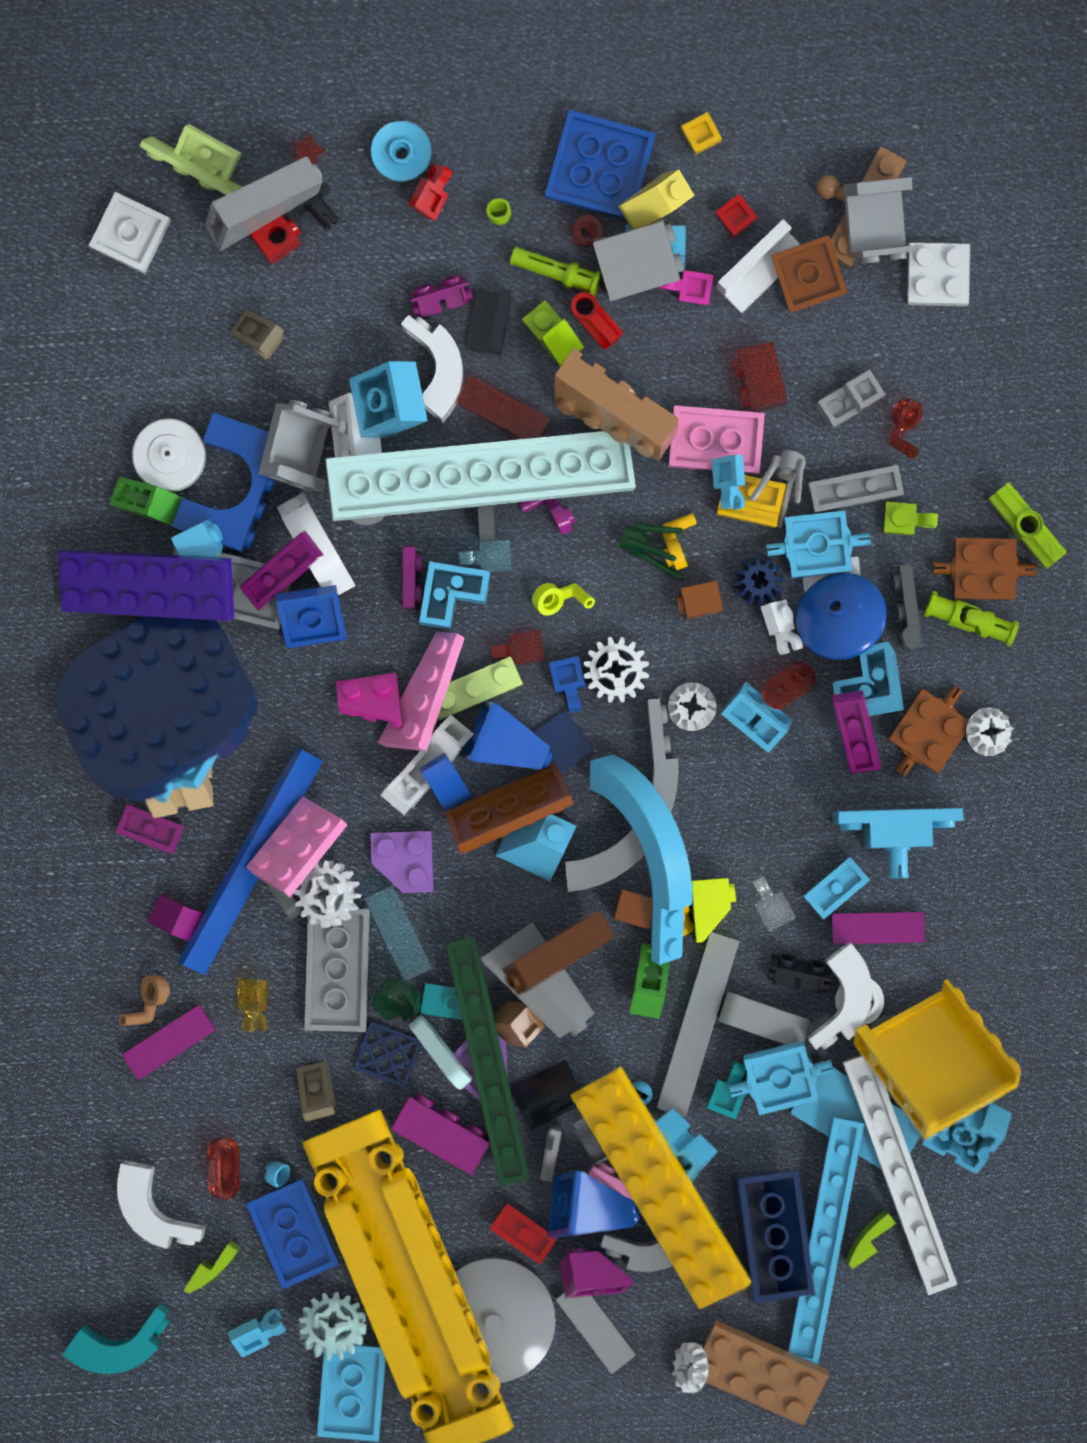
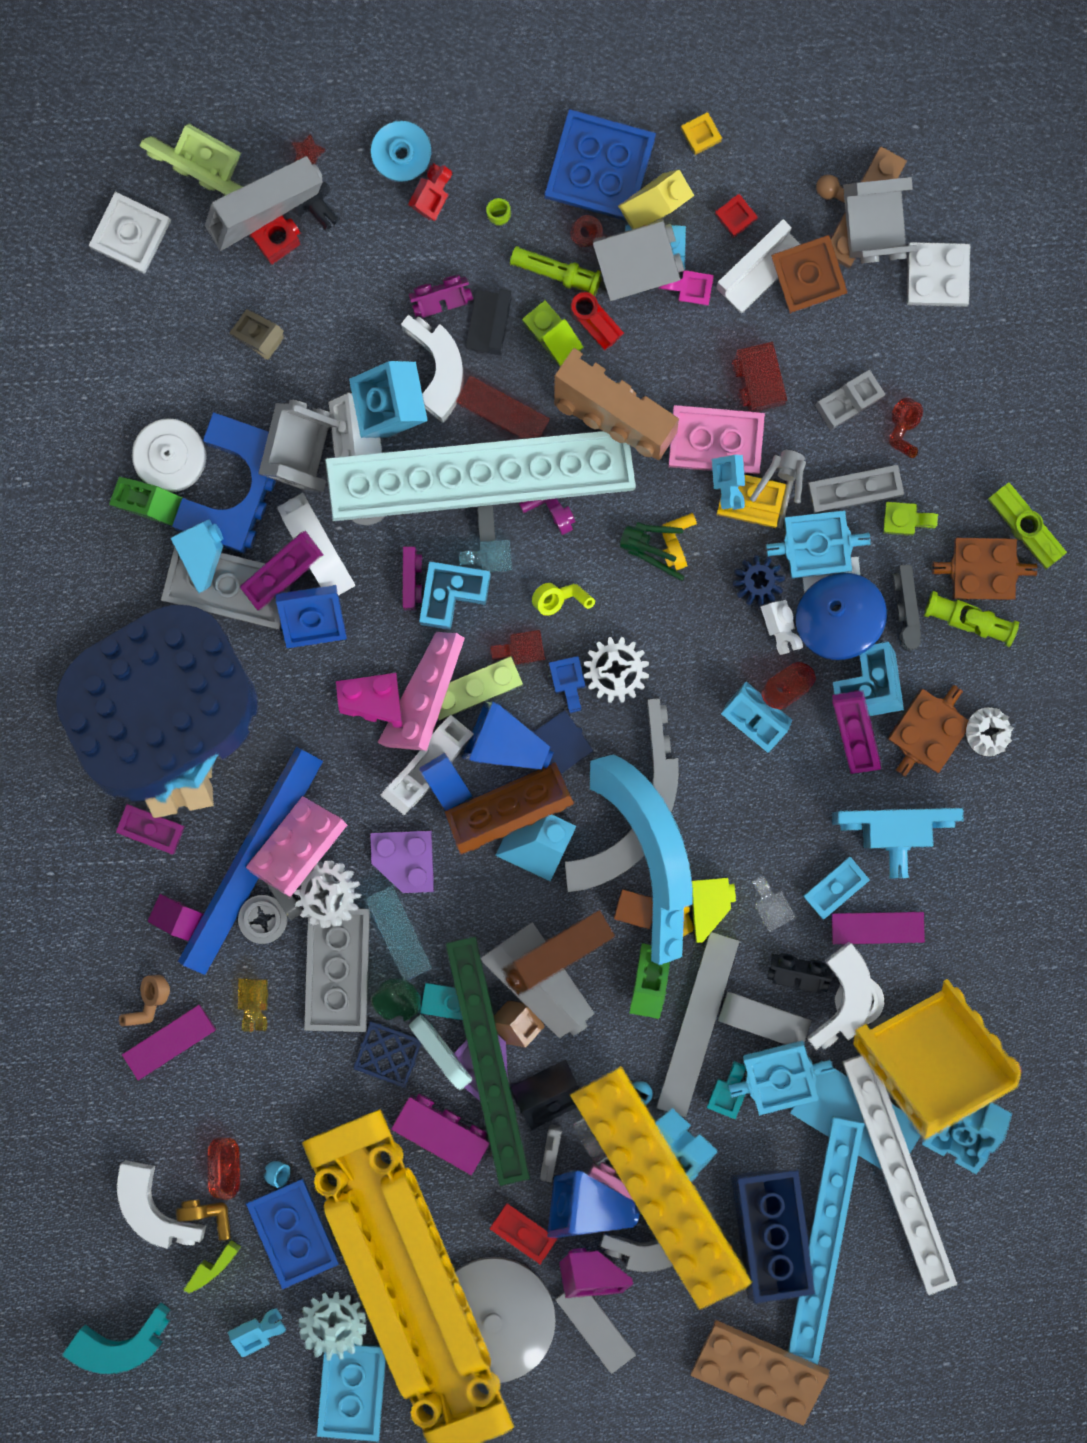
(146, 584): dark purple plate -> none
(193, 1211): none -> pearl gold plate
(249, 913): none -> light grey gear
(316, 1091): dark tan slope -> none
(680, 715): white gear -> none
(693, 1378): white gear -> none
(699, 600): dark orange brick -> none
(862, 1246): lime slope -> none

